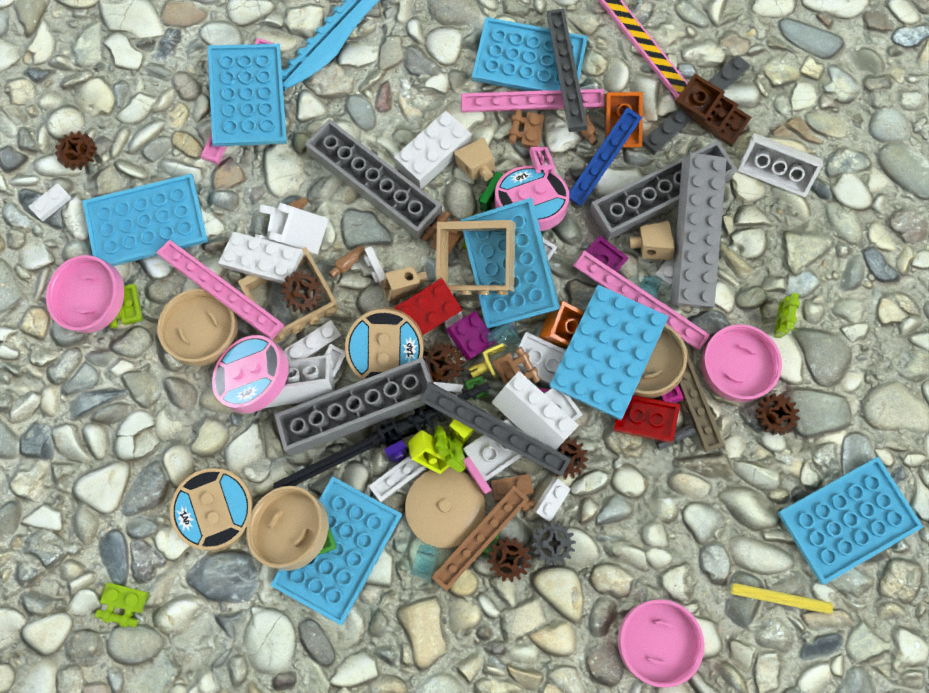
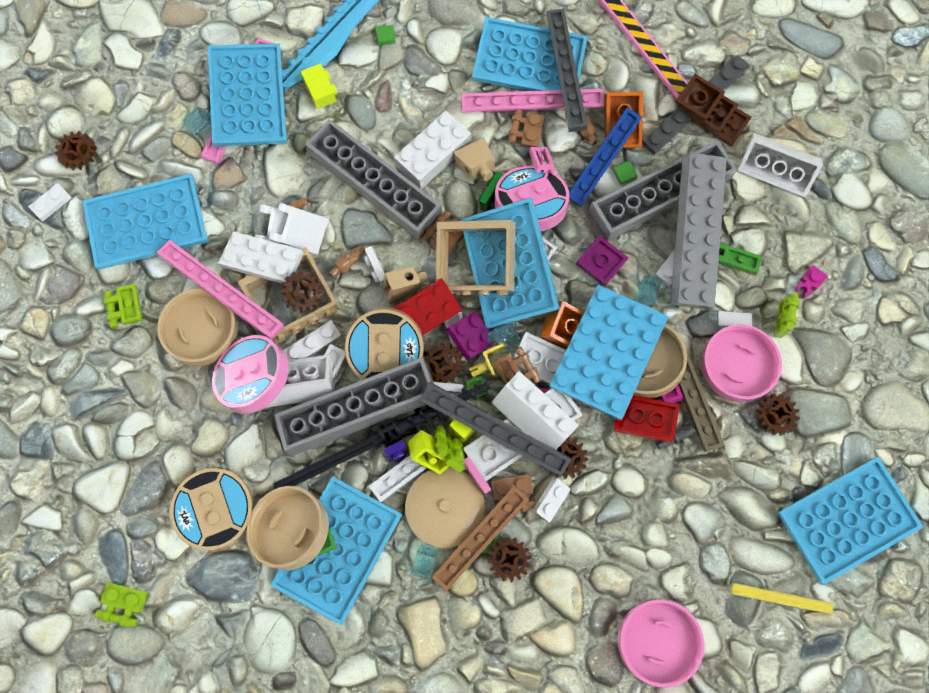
(85, 294): bright pink brick -> none
(198, 120): none -> clear light blue bracket
(318, 86): none -> neon yellow brick
(385, 34): none -> bright green tile
(552, 532): dark grey gear -> none
(615, 282): bright pink tile -> none
(625, 172): none -> bright green tile
(654, 241): tan torso -> none
(734, 318): none -> white sticker
(739, 259): none -> bright green plate
(811, 280): none -> dark pink plate

